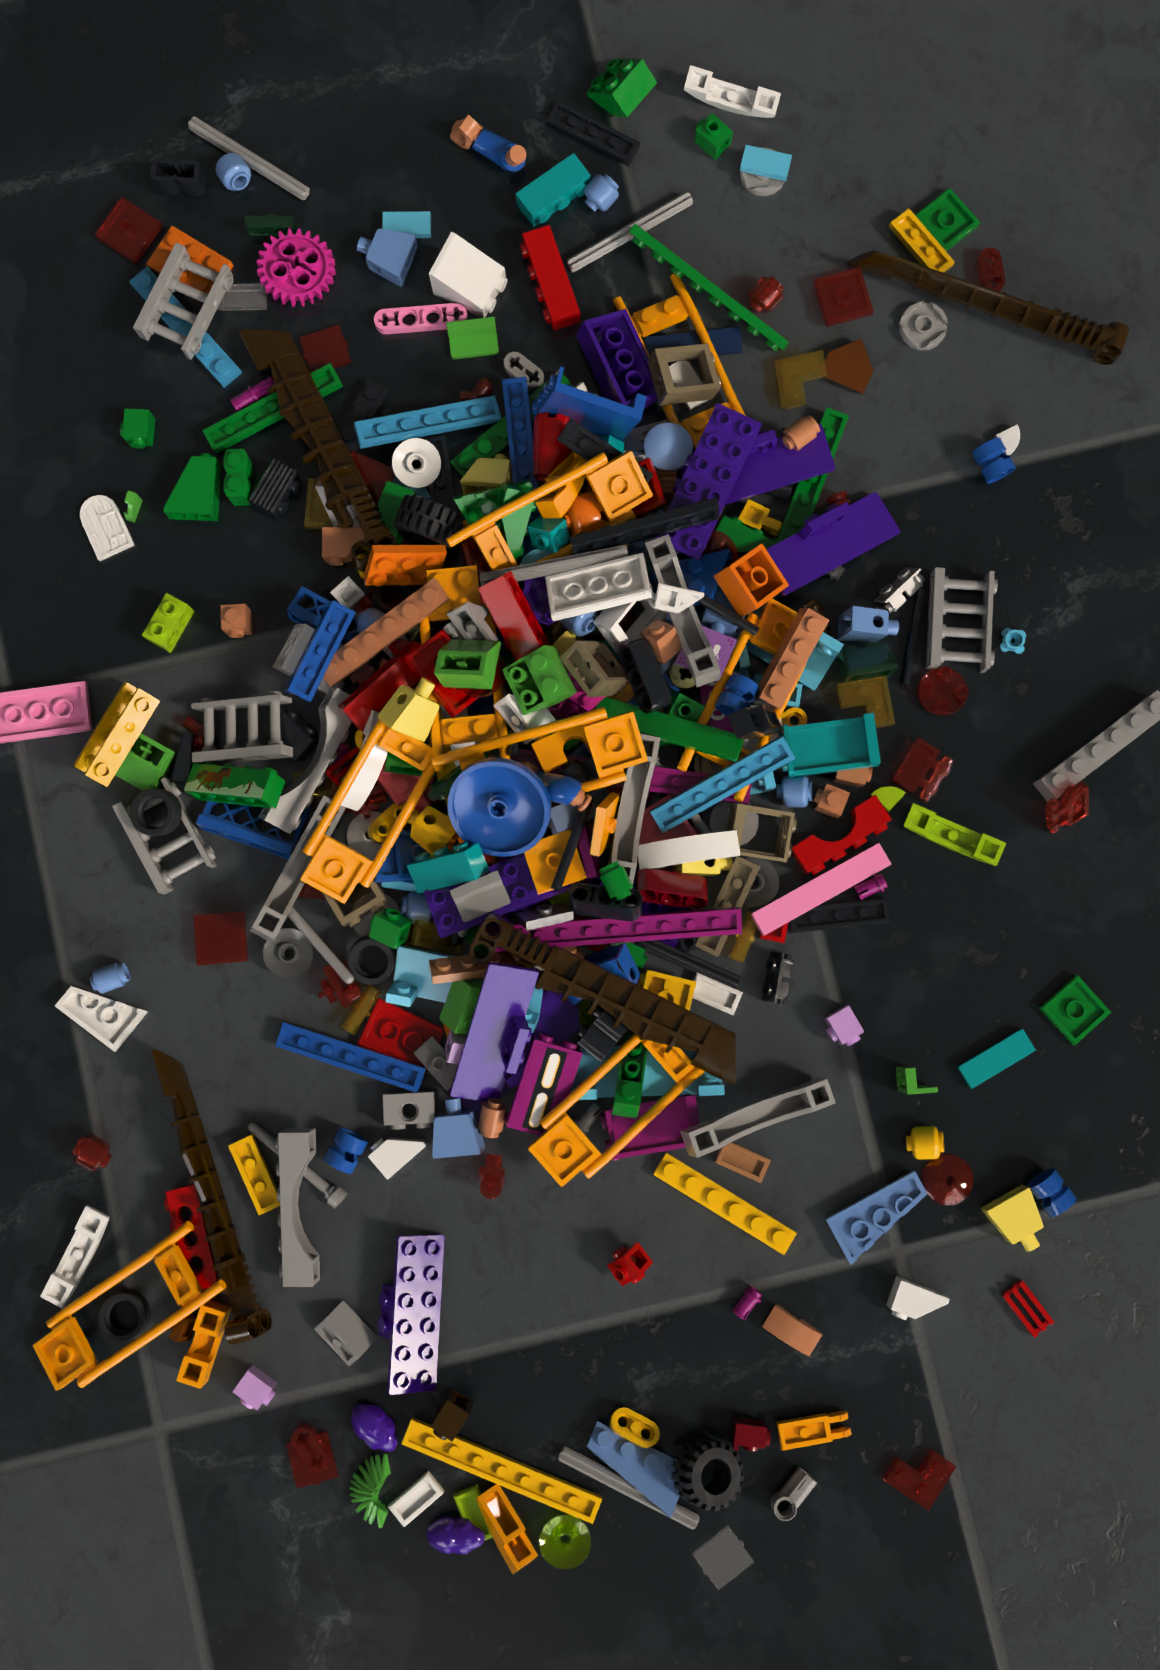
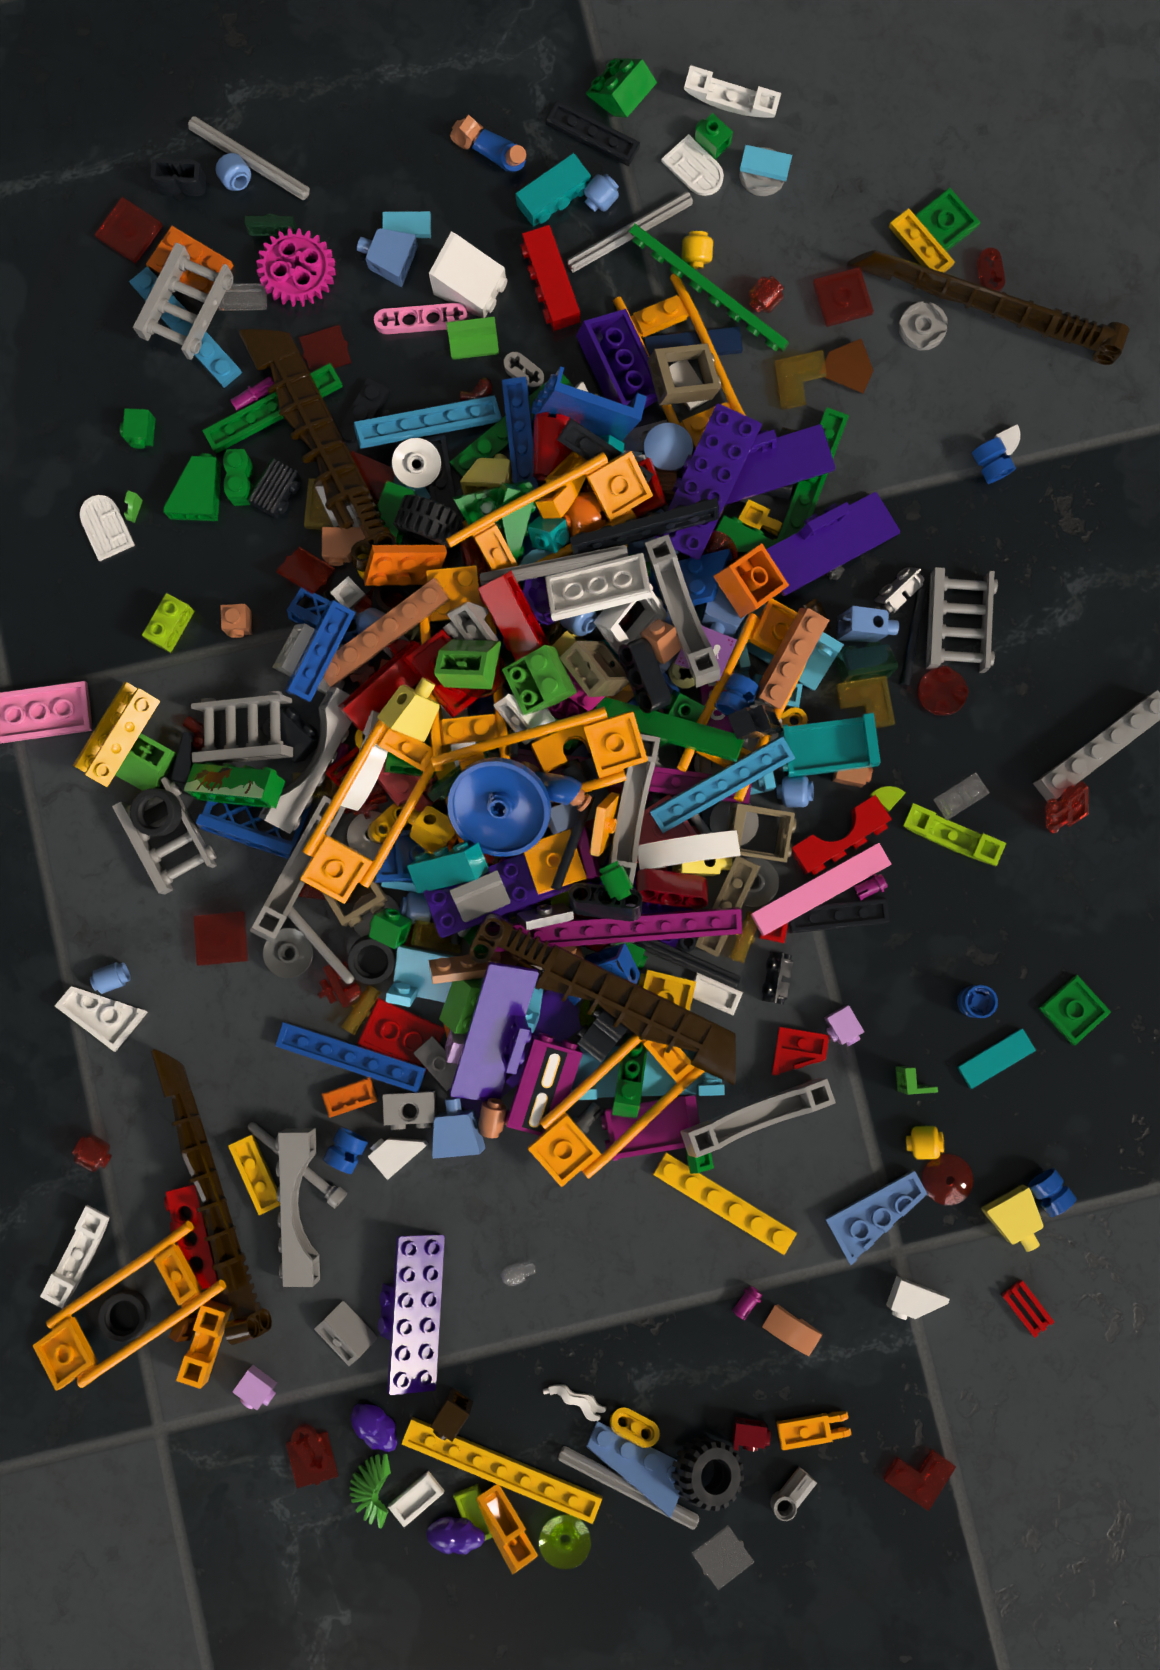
(306, 570): none -> clear red piece
(349, 1097): none -> orange plate
(492, 1177): clear red hips -> none
(517, 1273): none -> clear cylinder
(584, 1401): none -> white hair
(629, 1264): red brick -> none
(675, 599): white tile -> none
(694, 167): none -> white window
(697, 249): none -> yellow head
(700, 1164): none -> green plate
(728, 615): black bar -> none
(743, 1161): medium nougat tile -> none
(797, 1049): none -> red wing
(800, 433): nougat brick -> none
(830, 800): nougat brick -> none
(839, 498): clear red bush -> none
(916, 765): clear red plate -> none
(961, 796): none -> clear slope
(977, 1001): none -> blue wheel
(1019, 637): medium azure plate -> none

